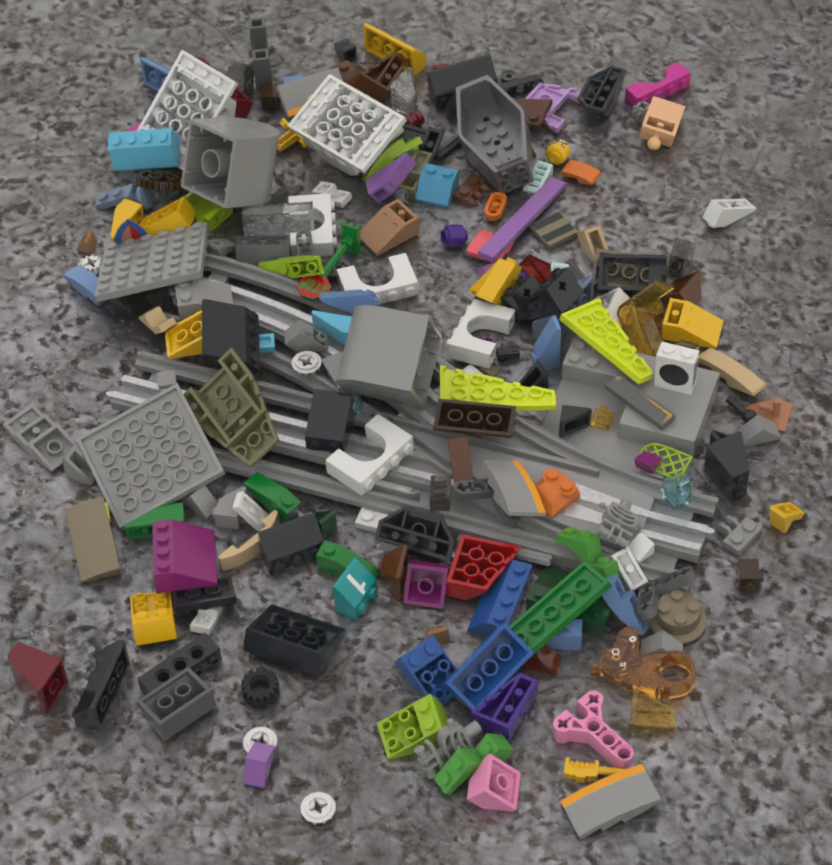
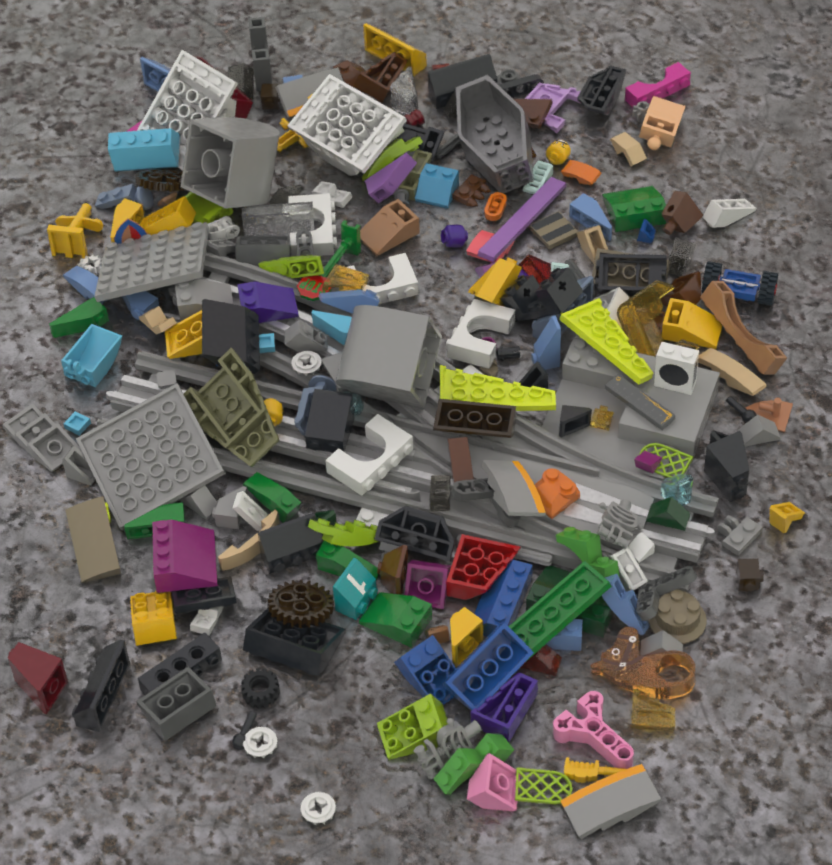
(69, 234): none -> yellow piece
(77, 423): none -> medium azure plate
(79, 319): none -> green slope
(87, 243): medium nougat slope -> none
(92, 355): none -> medium azure piece
(140, 303): none -> medium blue slope
(168, 199): none -> medium nougat slope
(221, 229): none -> white piece
(239, 738): none -> black bar
(258, 764): medium lavender slope -> none
(268, 301): none -> dark purple slope
(275, 410): none -> yellow head
(300, 603): none -> dark brown gear
(316, 382): none -> sand blue piece
(345, 47): black leg -> none
(345, 279): none -> clear yellow wing
(345, 535): none -> lime slope
(398, 617): none -> green slope
(465, 634): none -> yellow slope
(547, 787): none -> lime window
(589, 214): none -> medium blue slope
(630, 148): none -> tan slope
(632, 206): none -> green slope
(646, 232): none -> blue slope
(668, 514): none -> dark green slope
(680, 213): none -> reddish brown torso
(721, 302): none -> medium nougat arch
(743, 284): none -> plate

